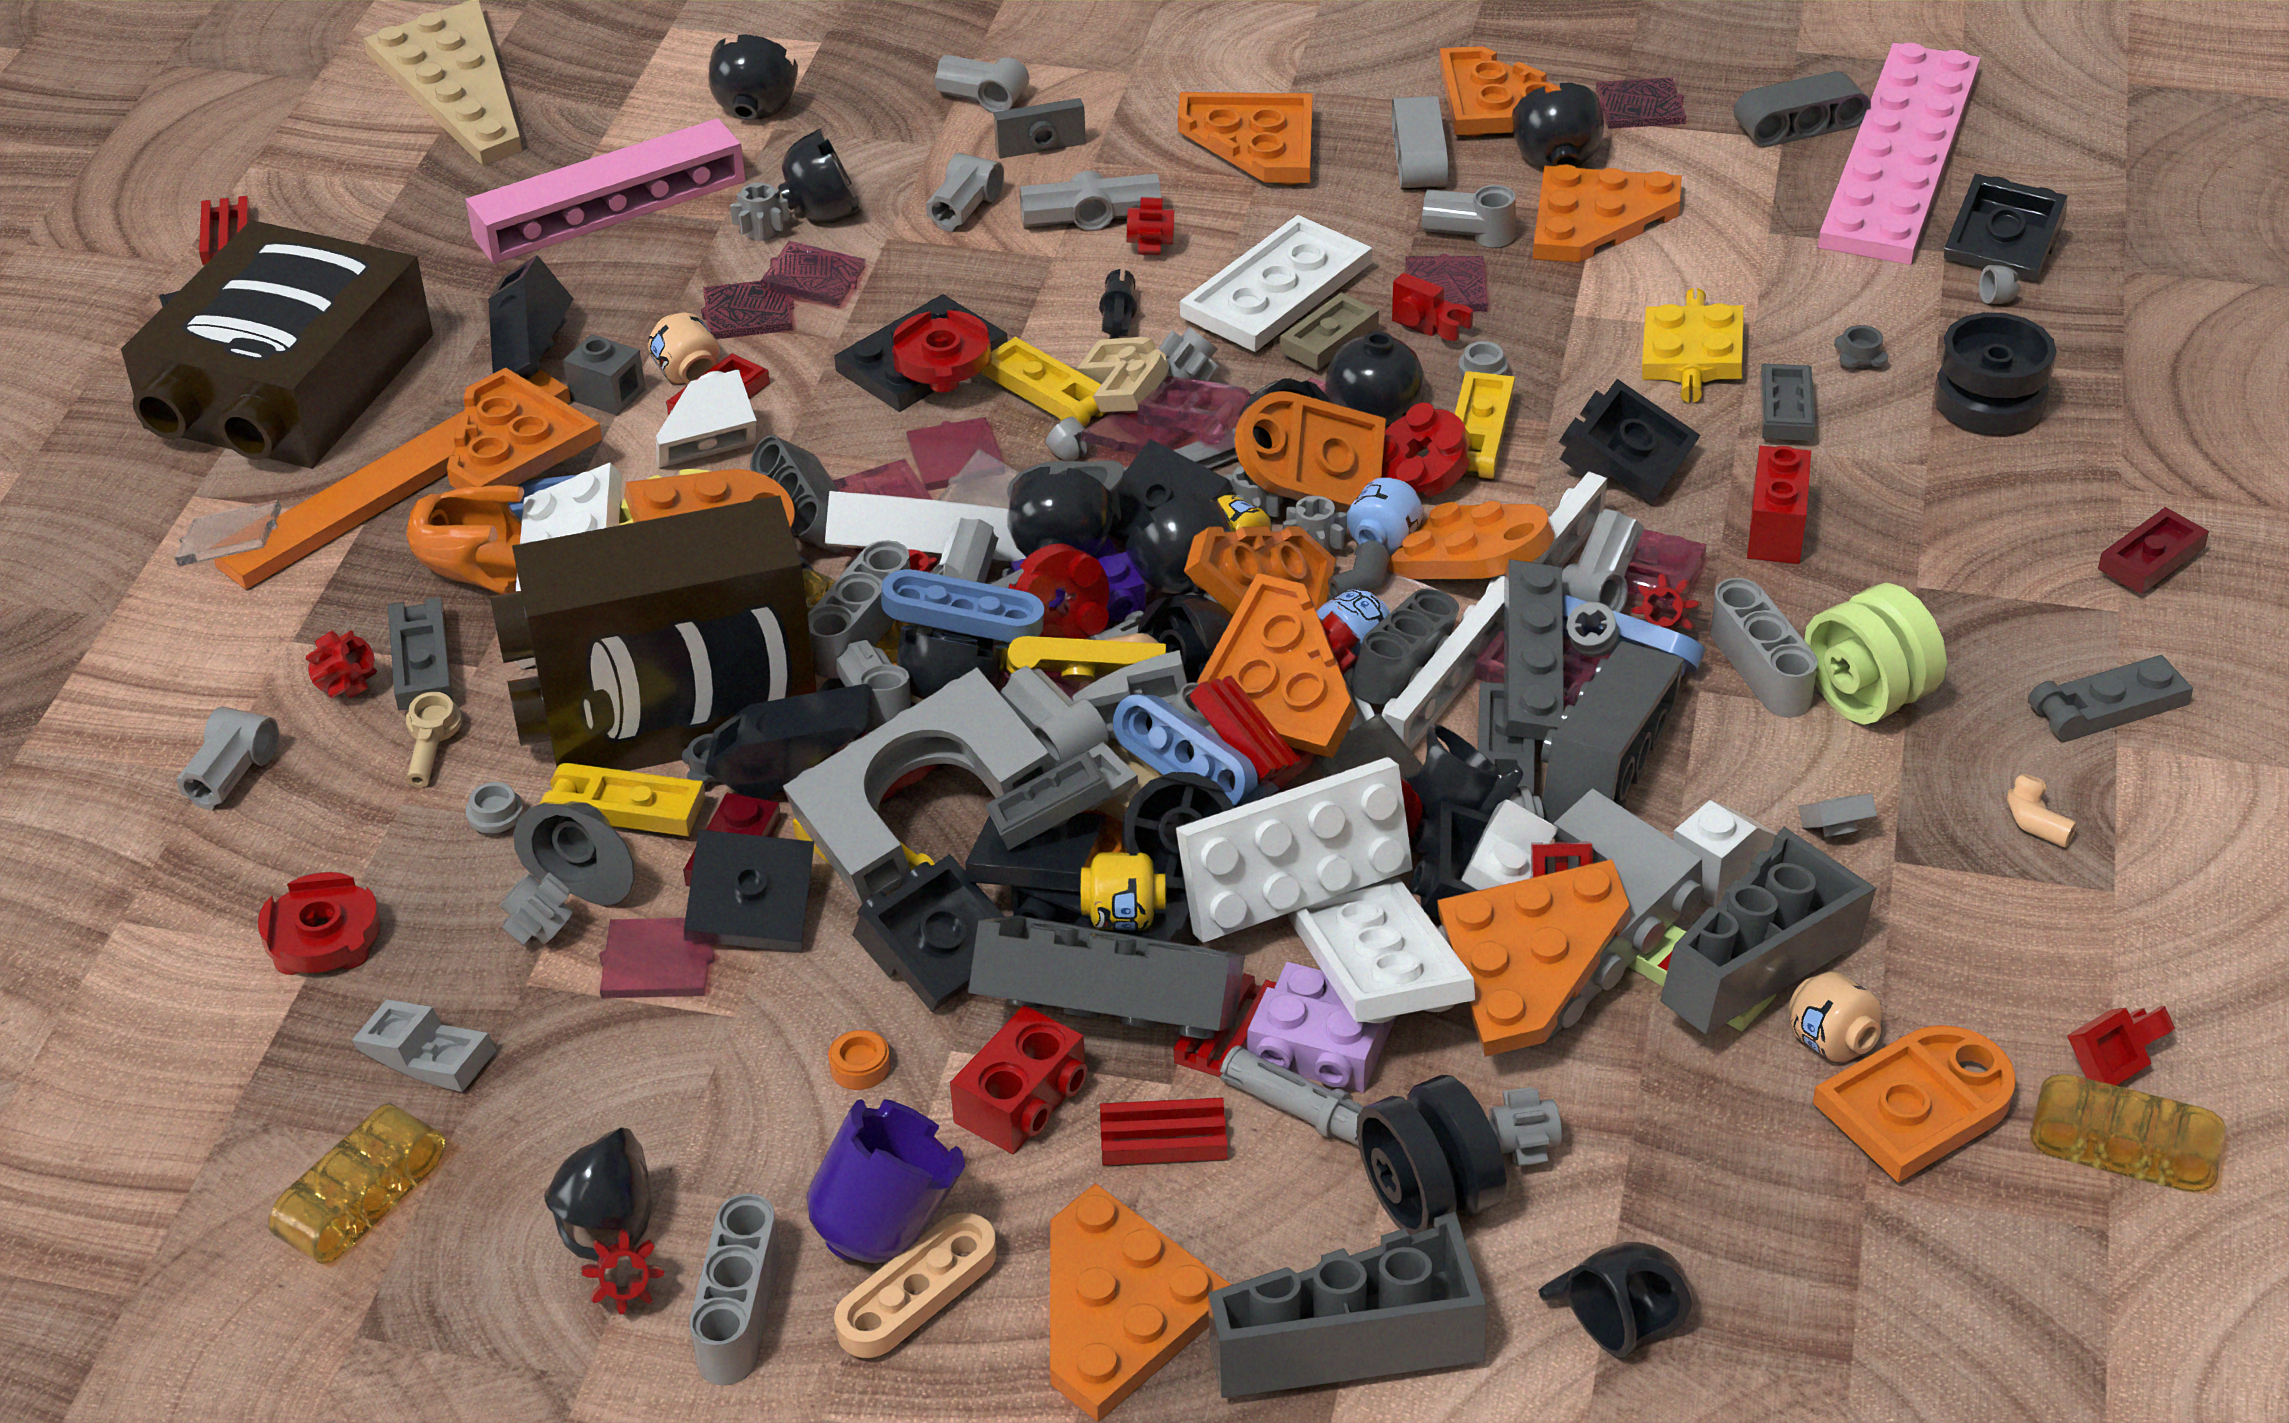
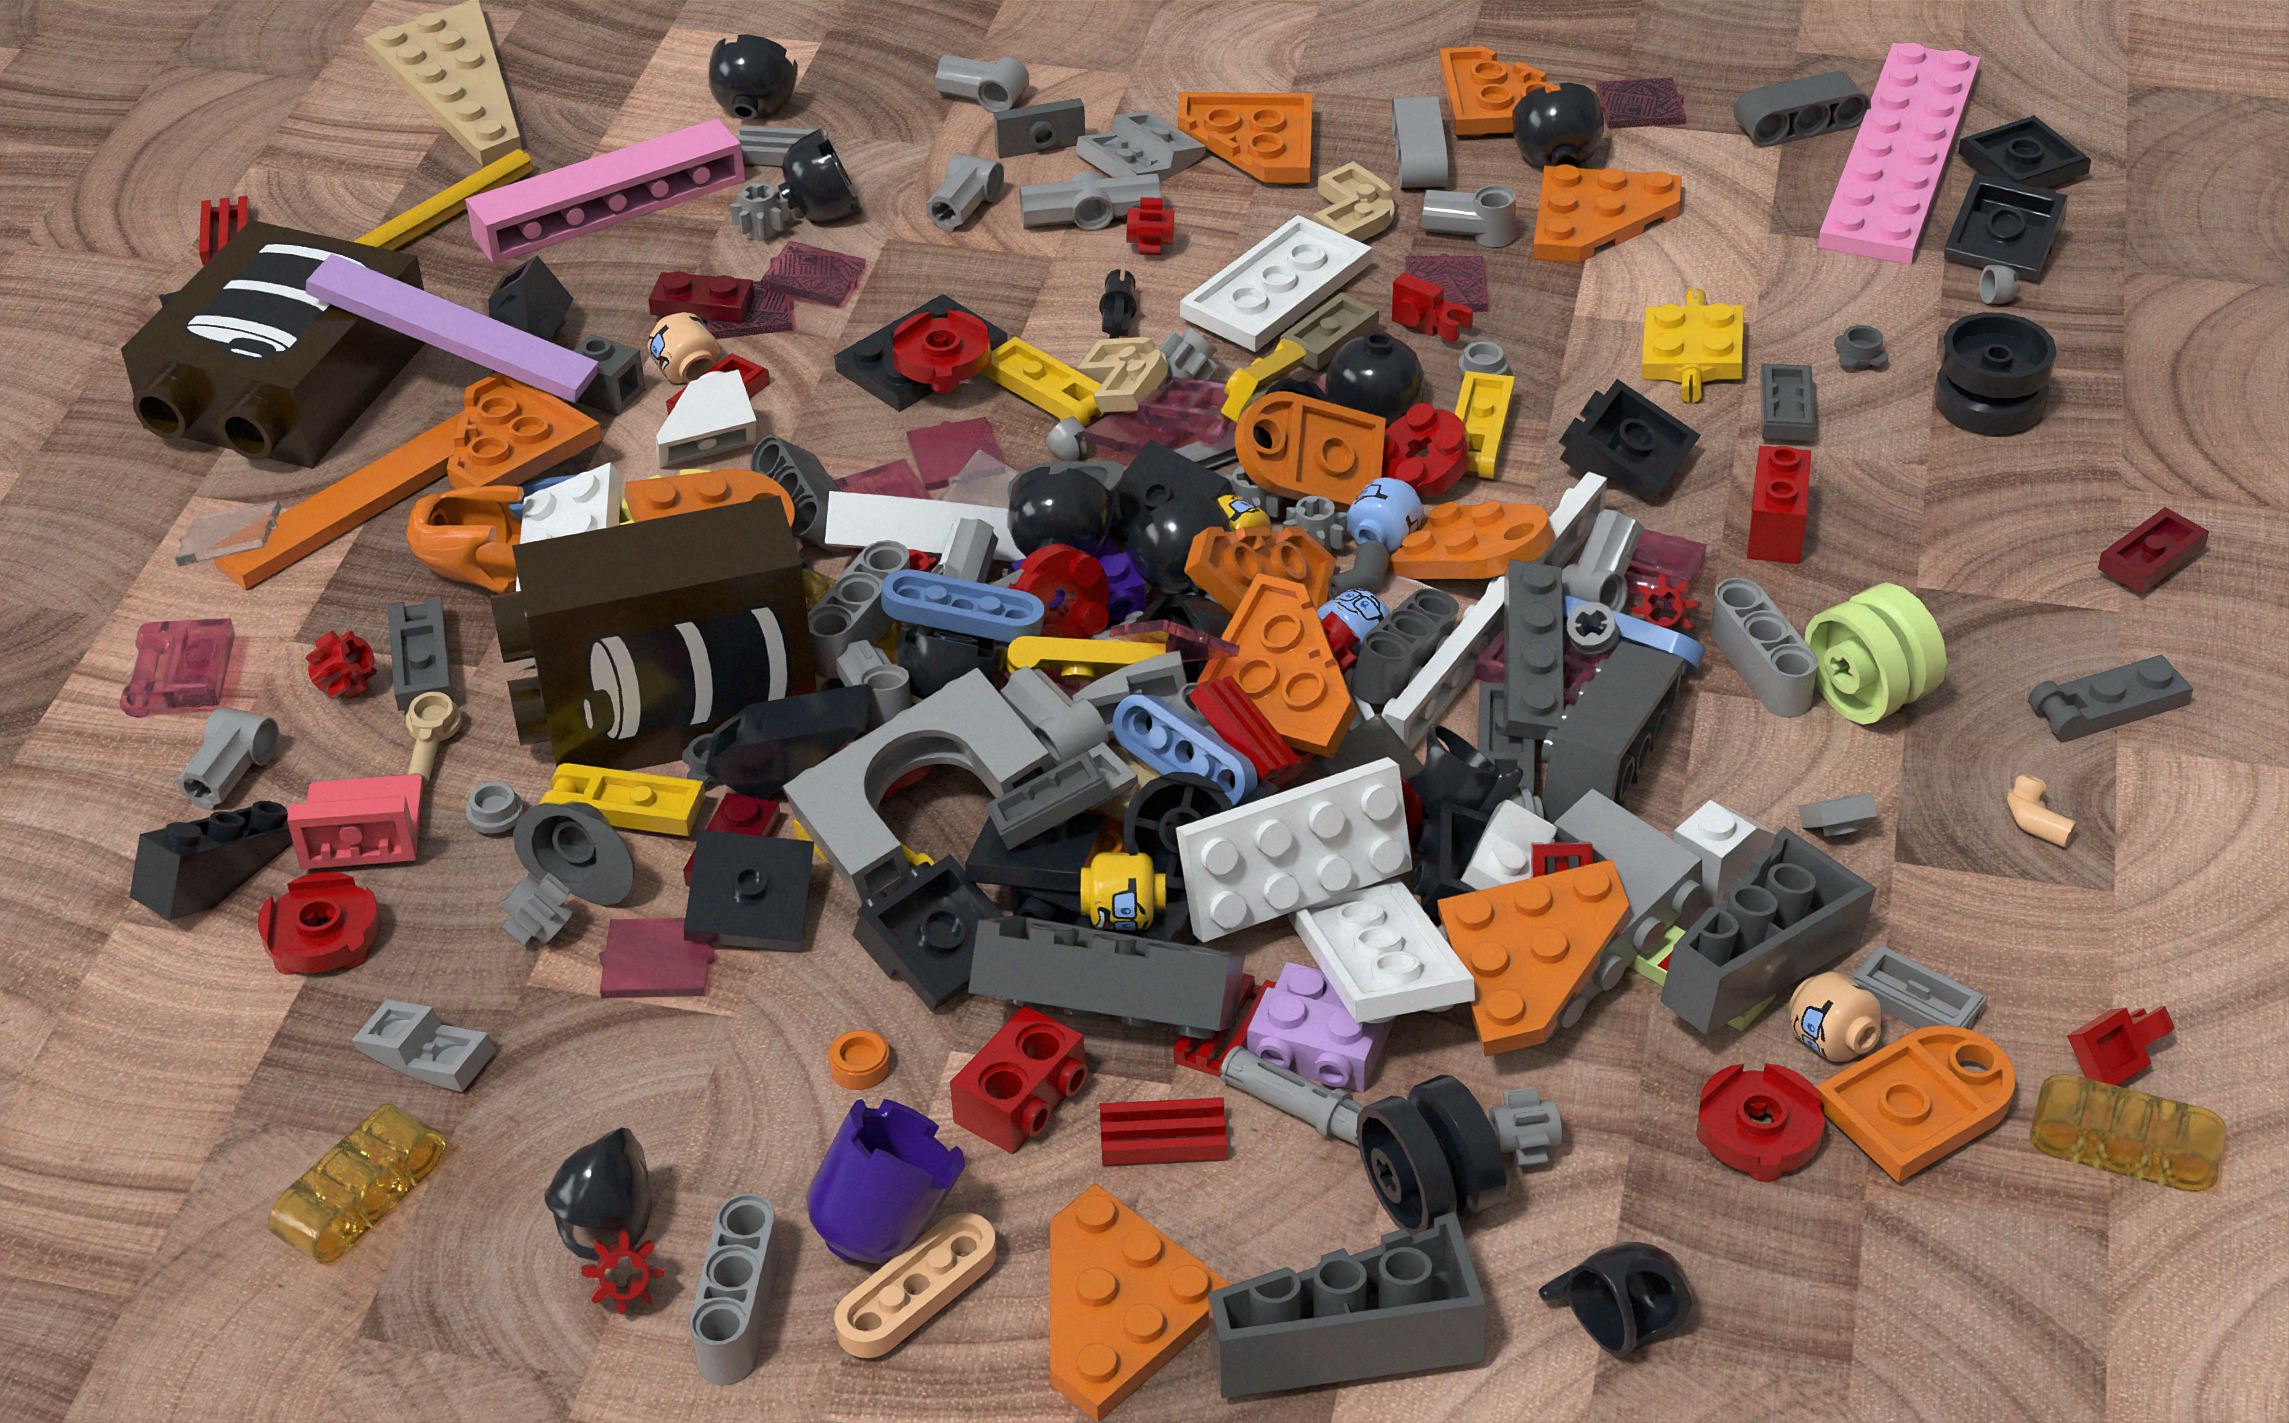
(193, 669): none -> clear pink plate
(206, 859): none -> black slope
(357, 821): none -> coral bracket
(448, 202): none -> yellow axle
(452, 327): none -> lavender tile
(705, 296): none -> dark red plate
(769, 144): none -> light grey tile
(1141, 146): none -> light grey slope
(1192, 644): none -> clear pink piece
(1247, 381): none -> yellow plate
(1360, 201): none -> tan plate
(1753, 1146): none -> red plate
(1912, 1000): none -> light grey tile
(2025, 154): none -> black plate

